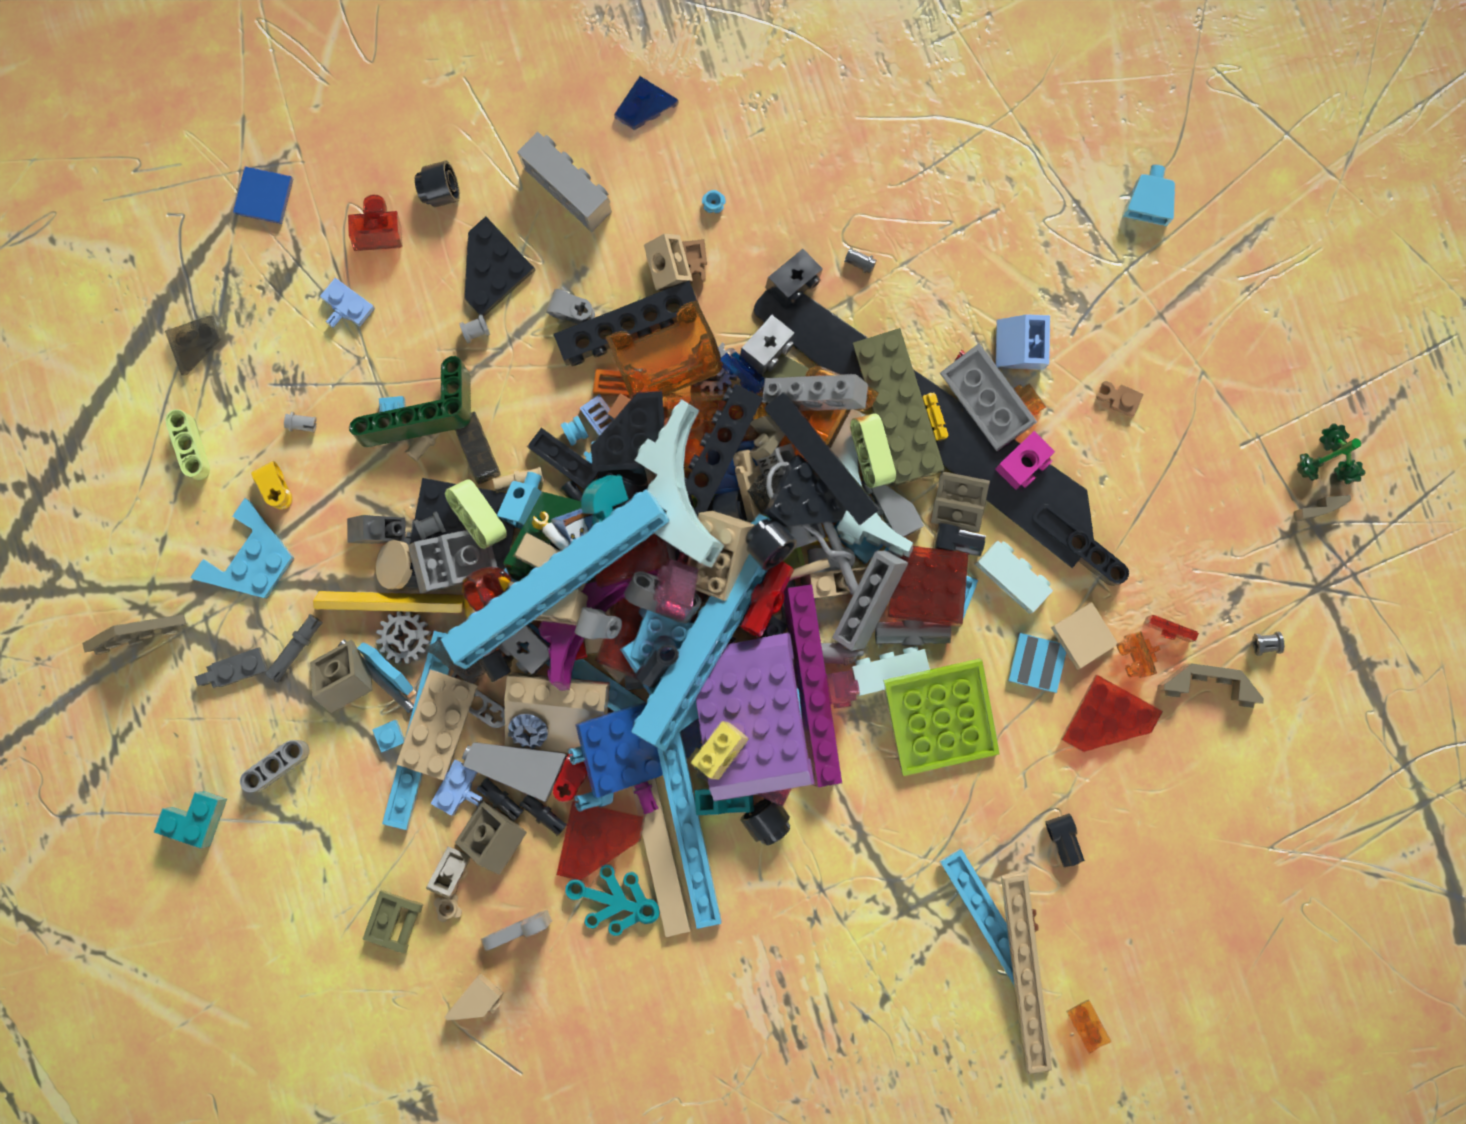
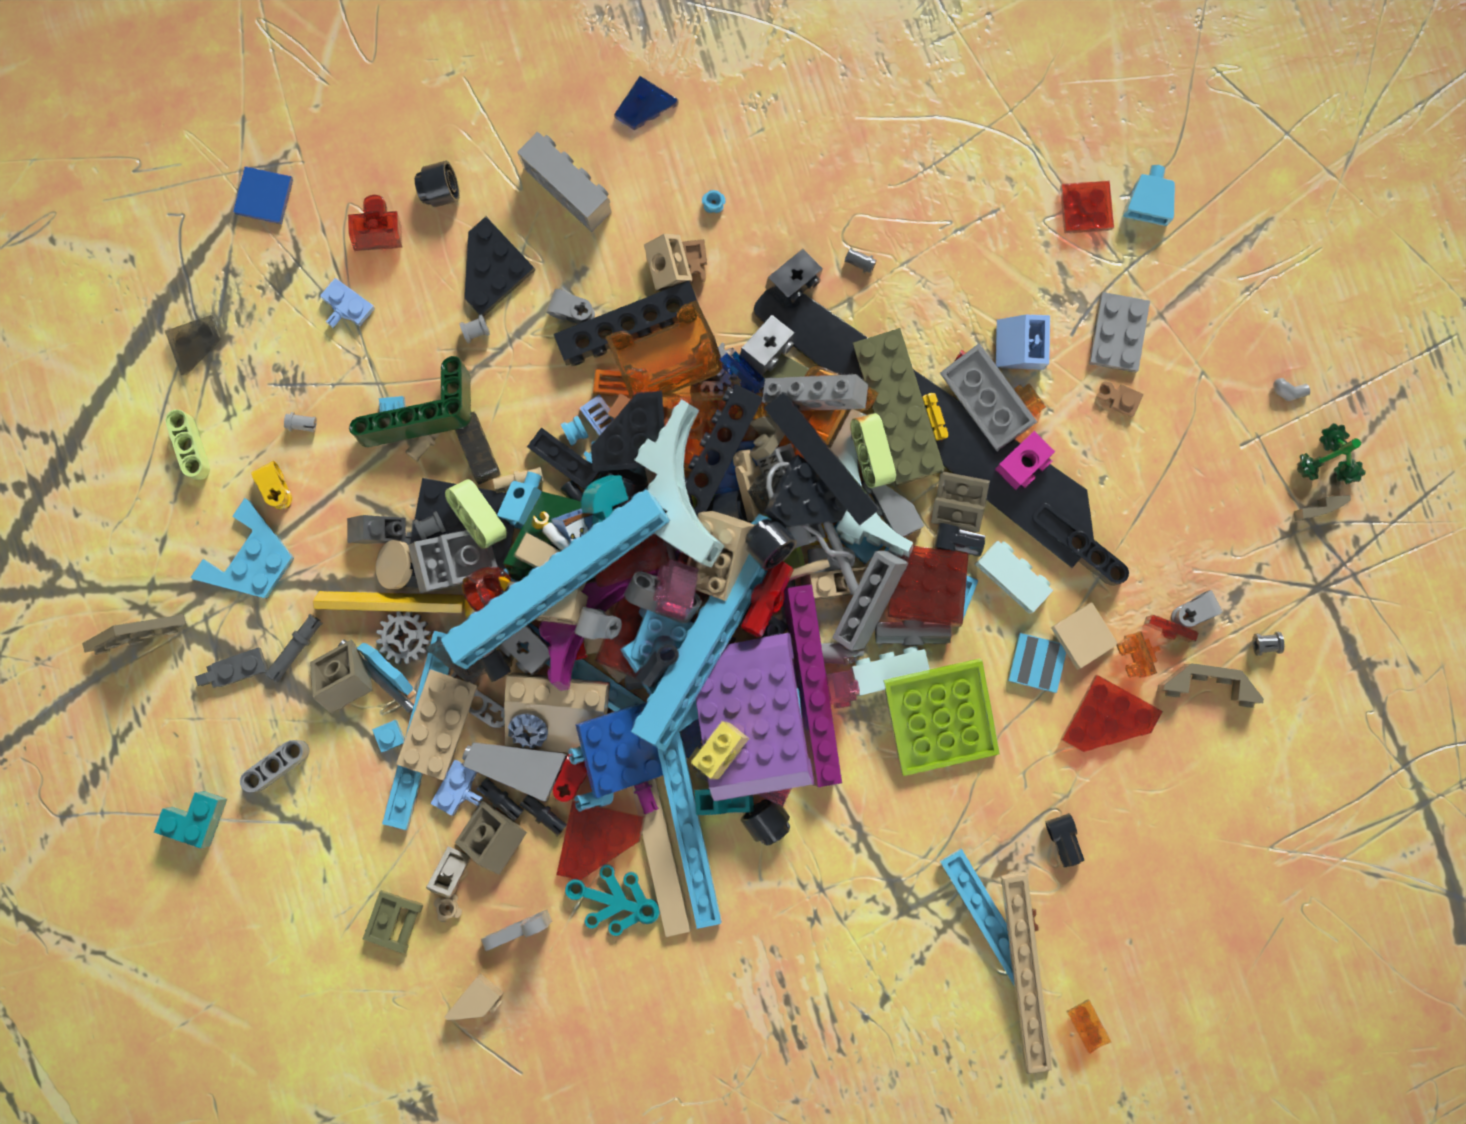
(1087, 207): none -> clear red plate
(1119, 332): none -> light grey plate
(1199, 609): none -> light grey piece
(1288, 391): none -> light grey arm

